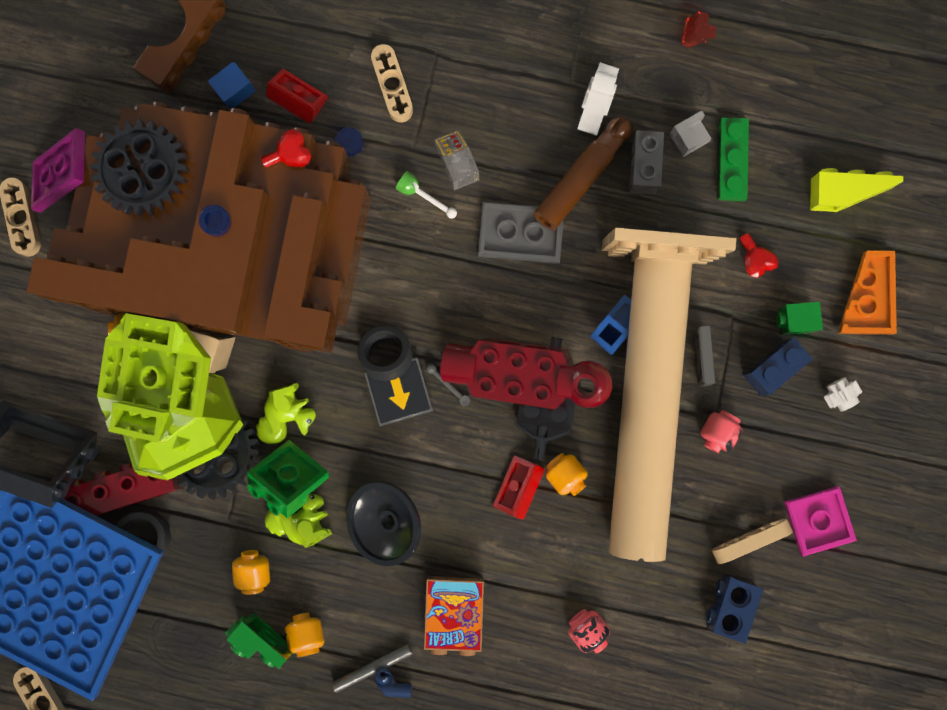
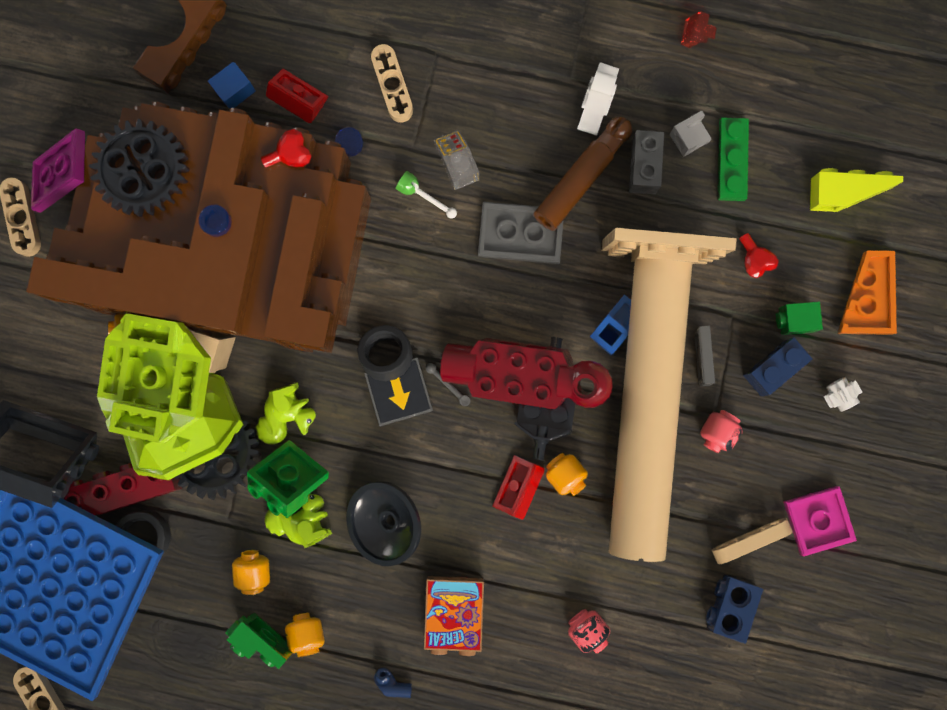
(371, 668): dark grey bar -> none

